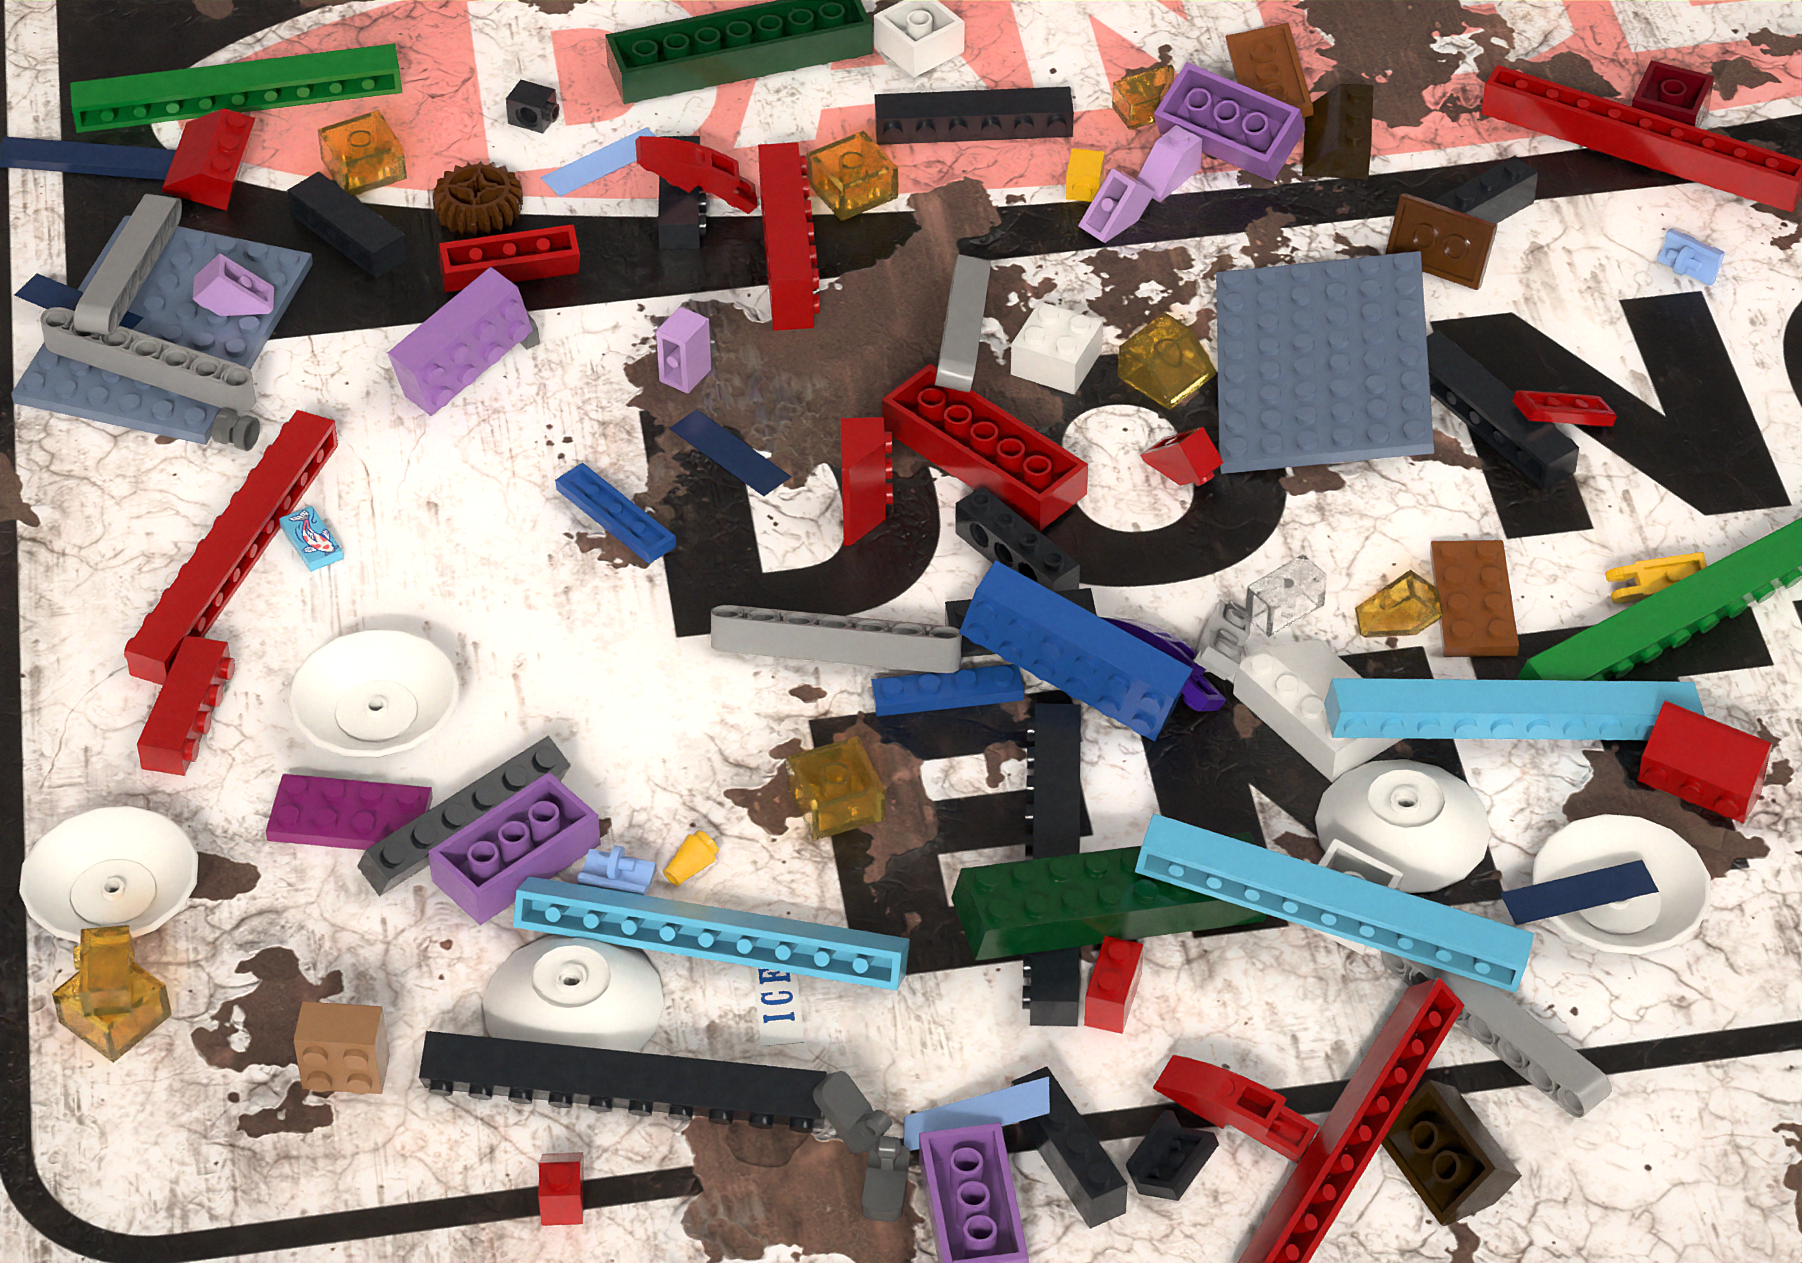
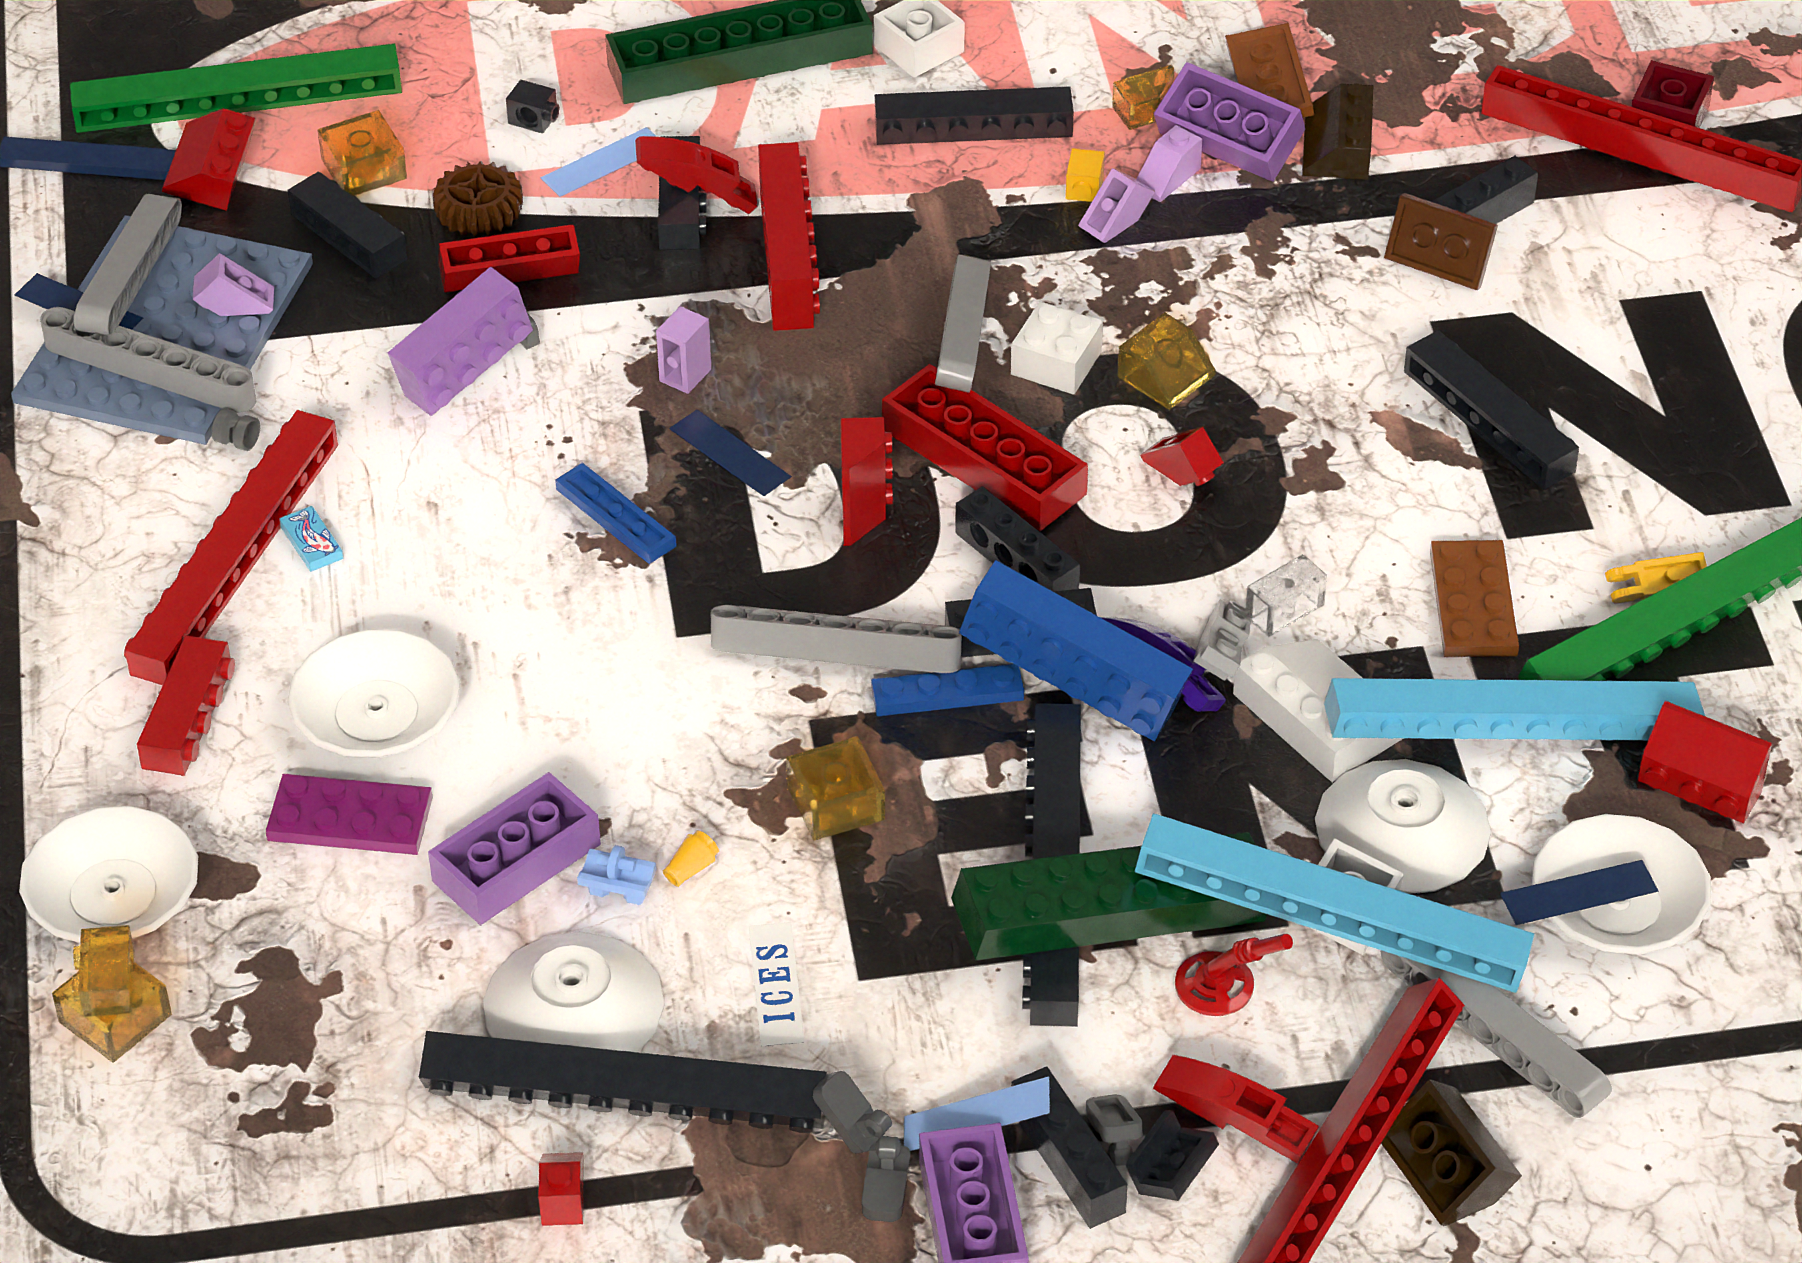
(341, 1047): medium nougat brick -> none
(407, 849): black brick -> none
(711, 933): medium azure brick -> none
(852, 175): clear yellow brick -> none
(1113, 984): red brick -> none
(1116, 1123): none -> dark grey piece
(1220, 974): none -> red dish
(1323, 363): sand blue plate -> none
(1400, 608): clear yellow slope -> none
(1564, 408): red tile -> none
(1691, 257): light blue hips -> none

